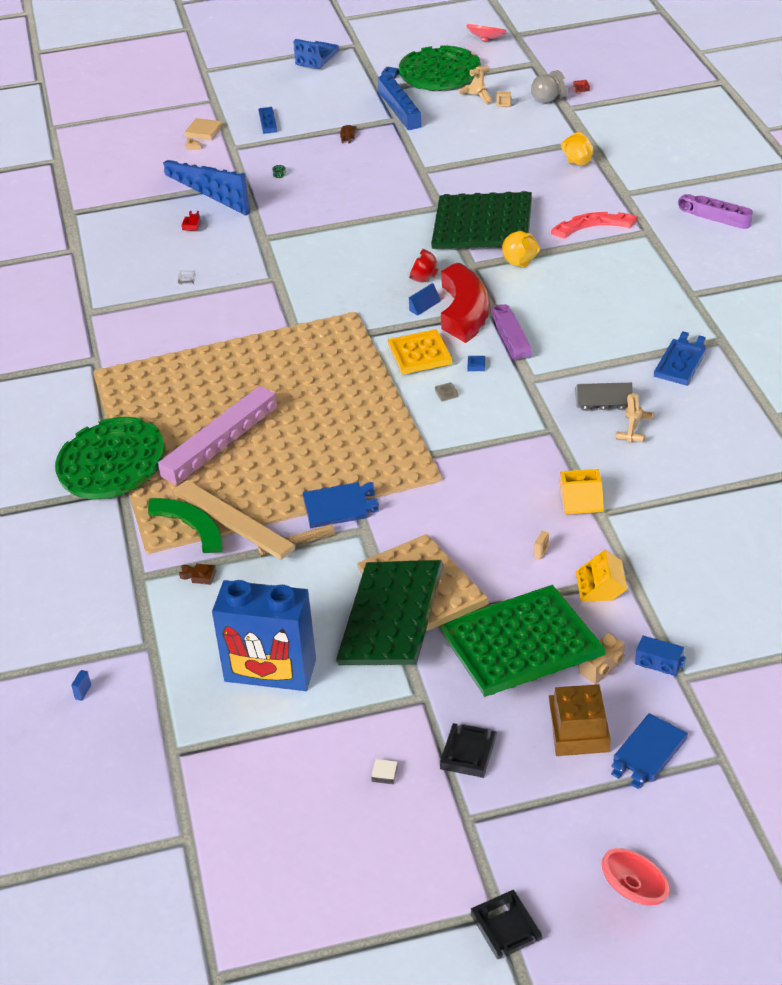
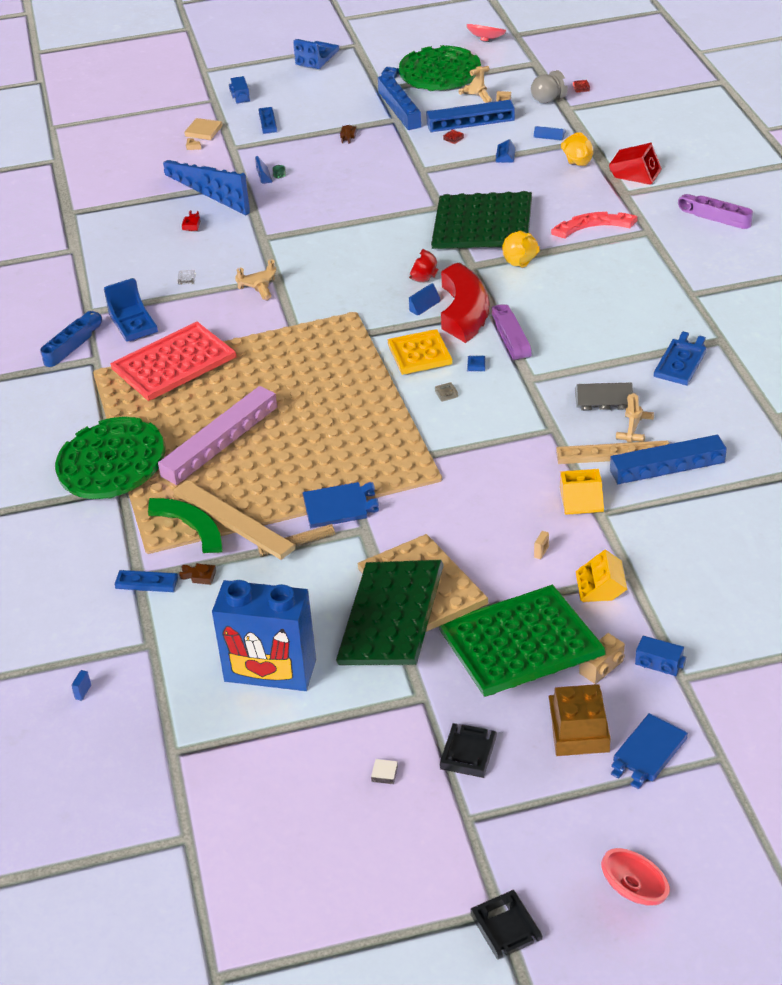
(70, 338): none -> blue piece
(128, 310): none -> blue bracket
(146, 581): none -> blue tile
(173, 360): none -> coral plate
(239, 89): none -> blue brick
(258, 280): none -> tan axle
(263, 171): none -> blue slope
(453, 136): none -> clear red tile
(470, 115): none -> blue brick
(505, 152): none -> blue slope
(549, 133): none -> blue slope
(600, 452): none -> tan tile
(636, 164): none -> red slope
(667, 459): none -> blue brick

